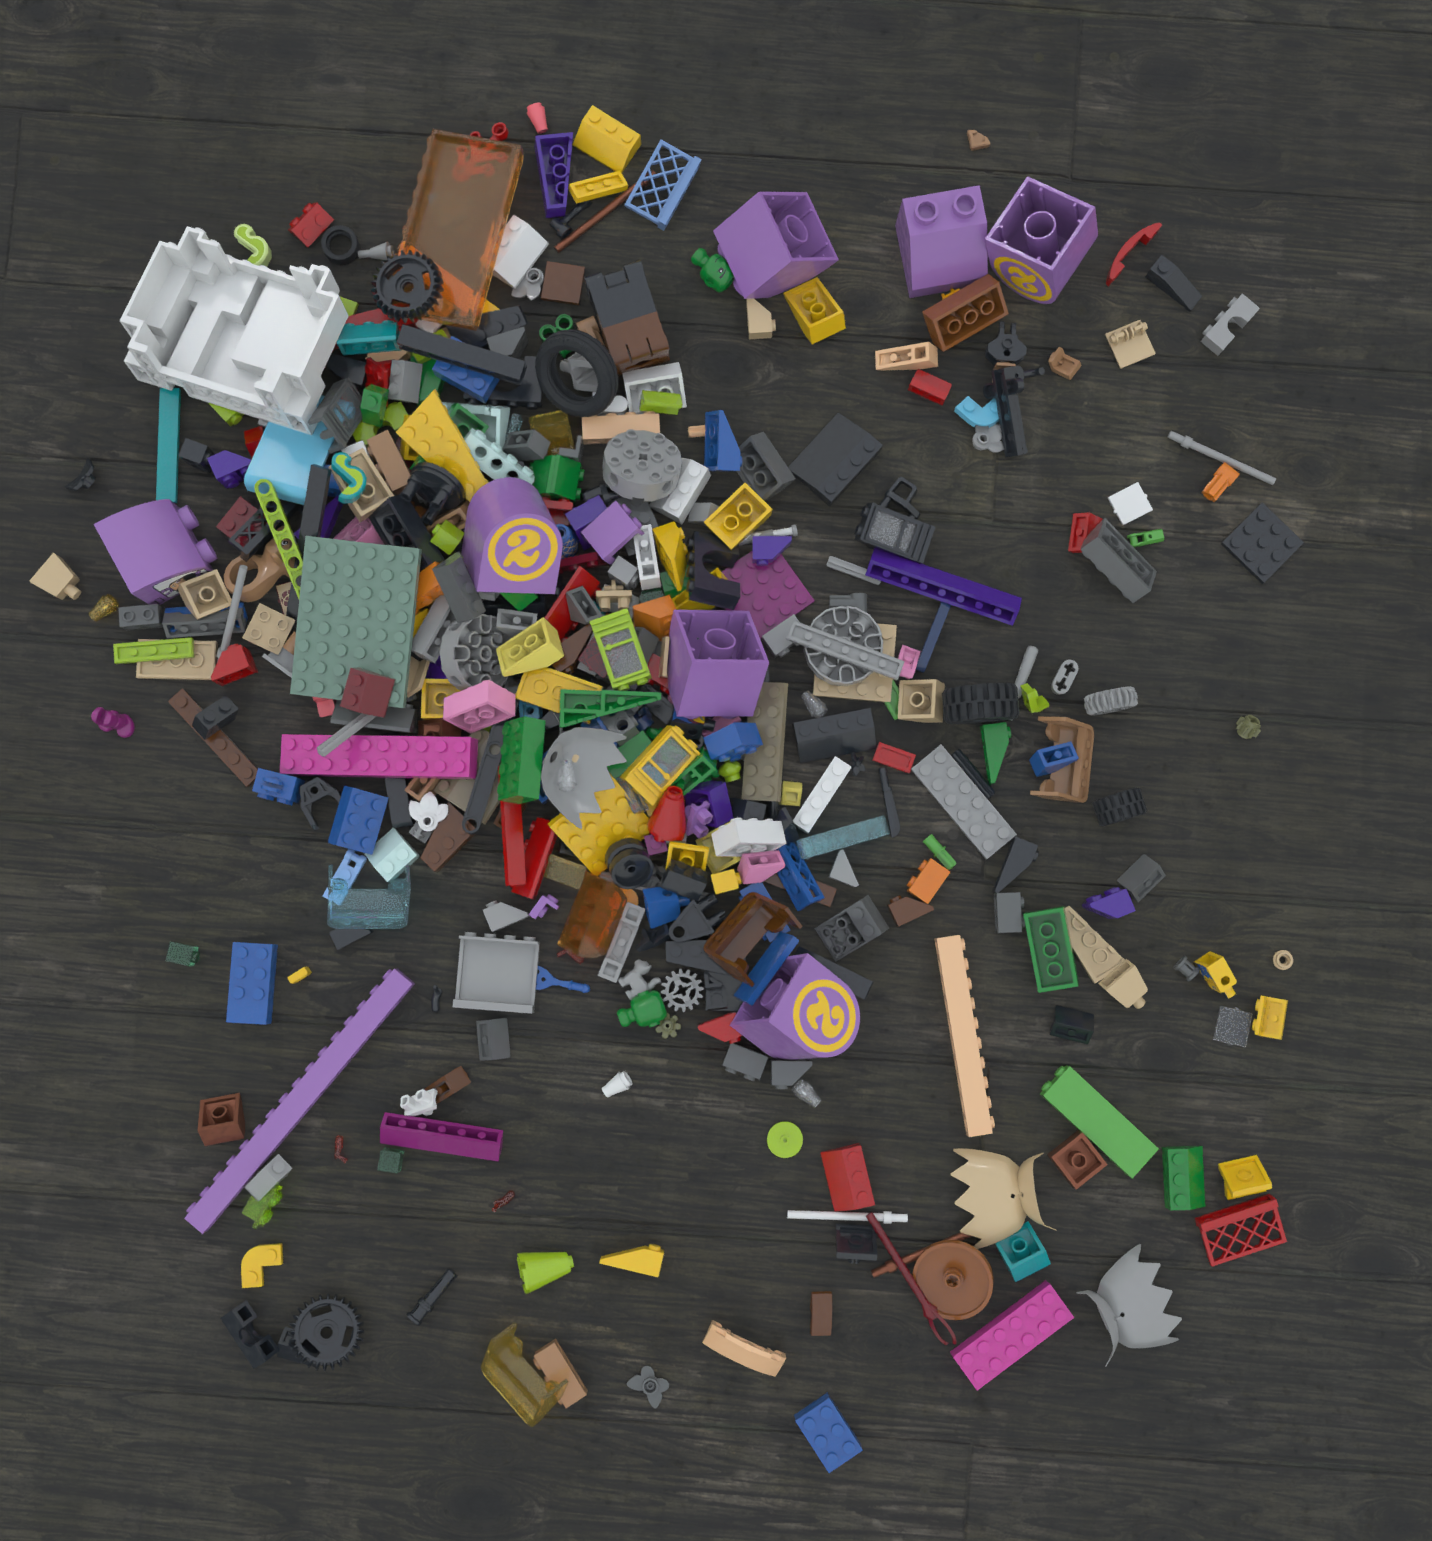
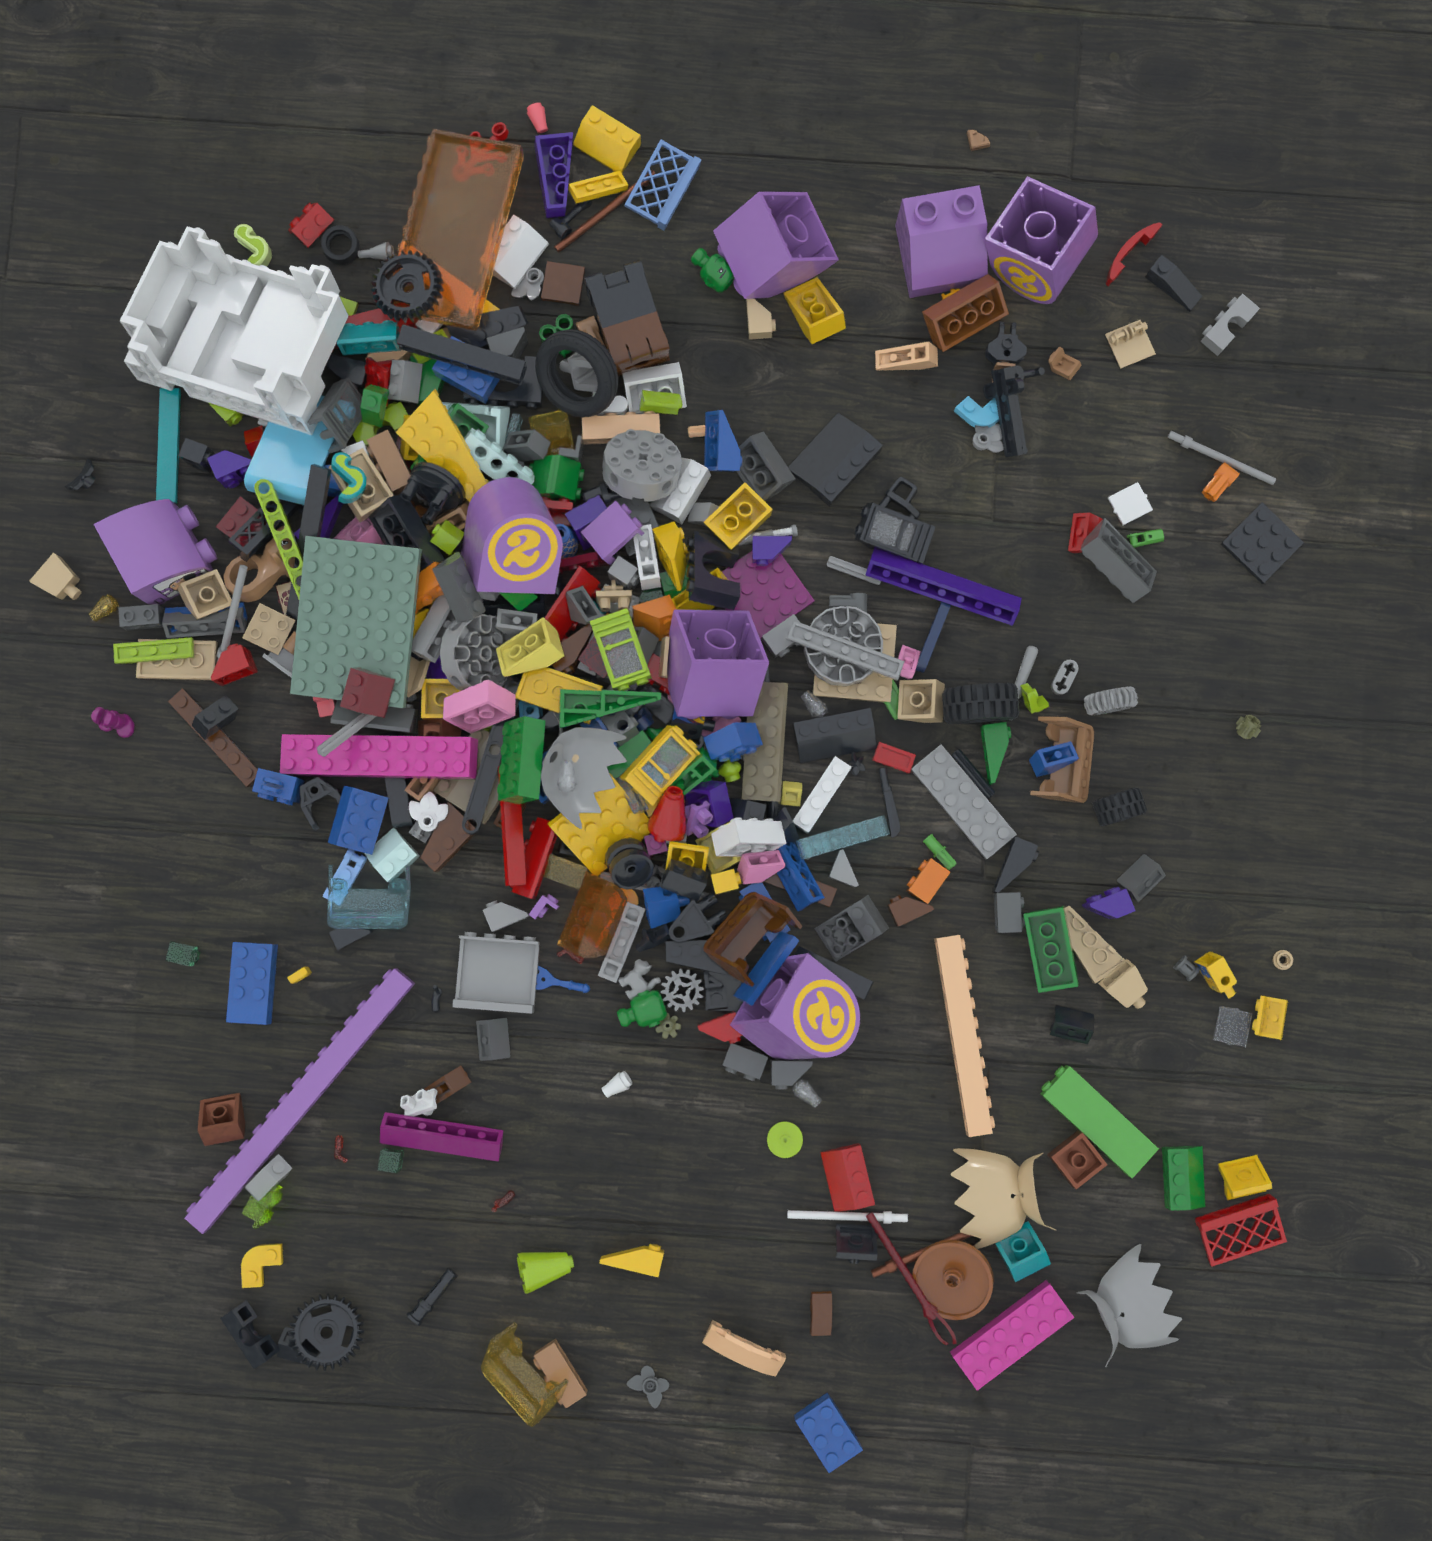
(929, 387): red panel -> none

